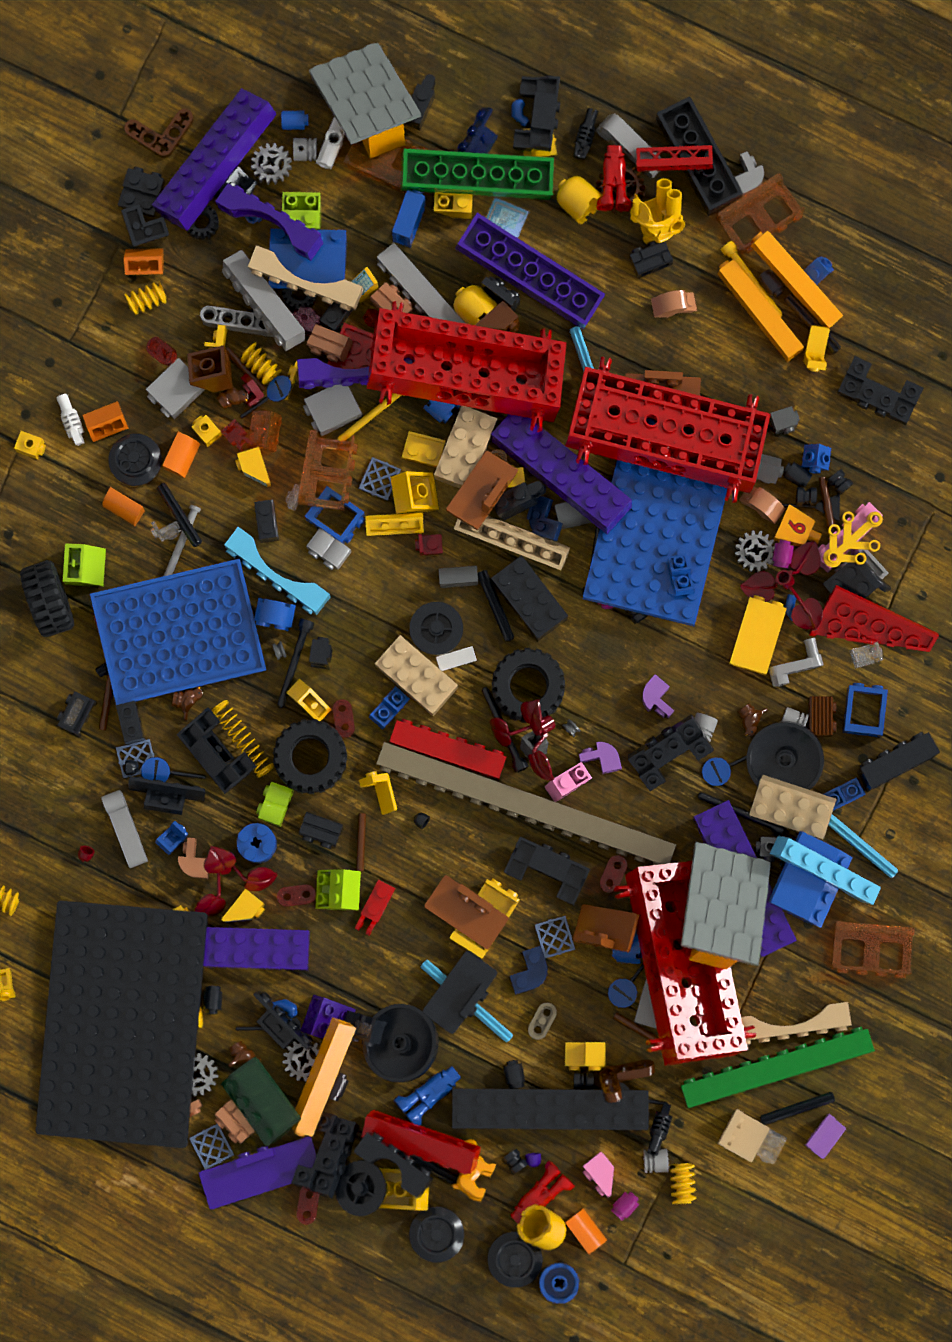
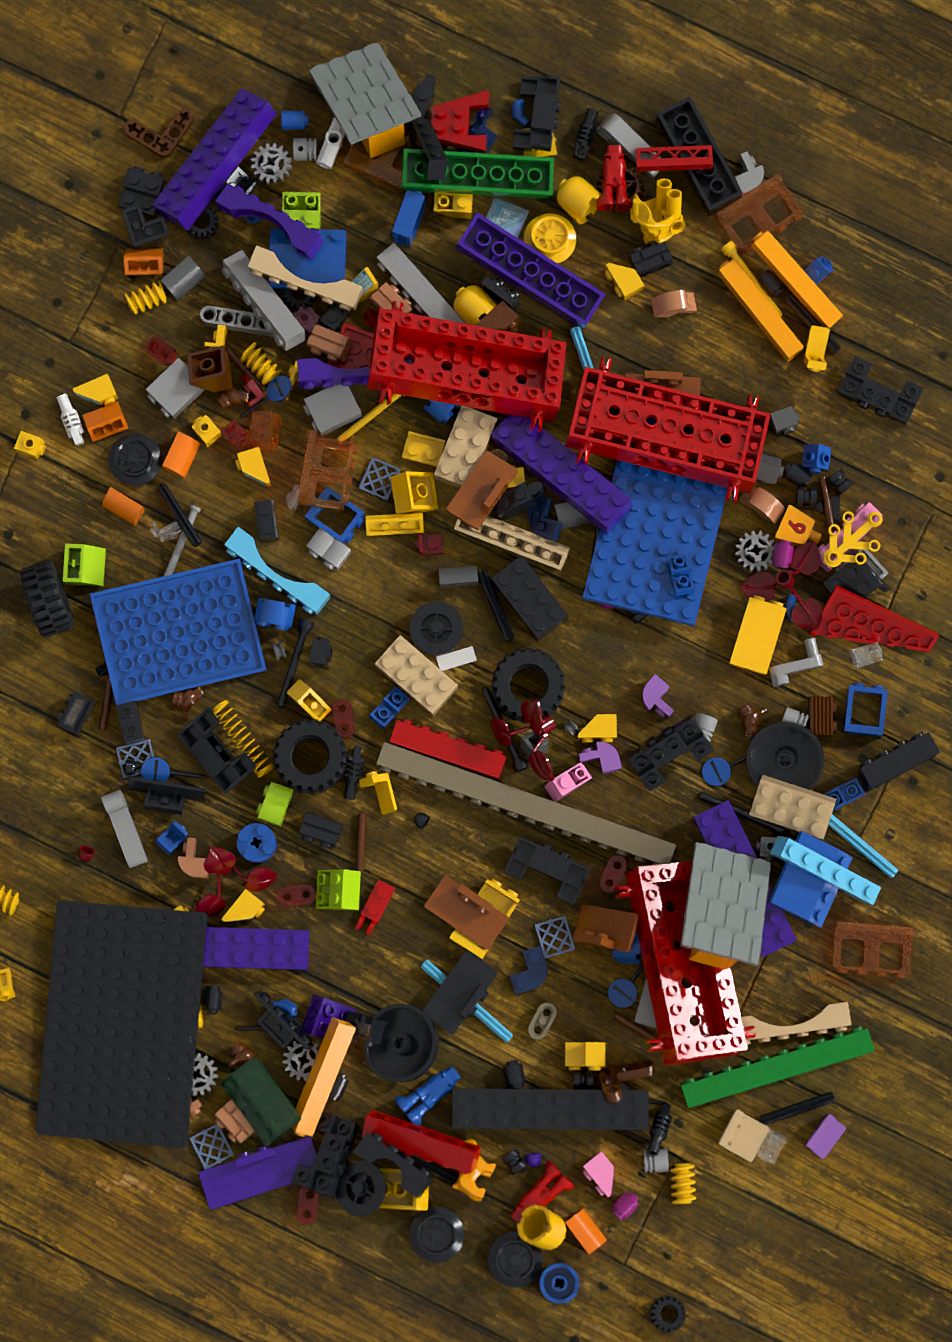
(97, 391): none -> yellow slope
(182, 278): none -> dark grey brick
(353, 772): none -> black hinge
(433, 157): none -> black arch
(452, 118): none -> red wing
(551, 236): none -> yellow wheel
(601, 727): none -> yellow slope
(625, 279): none -> yellow slope
(672, 1325): none -> black tyre

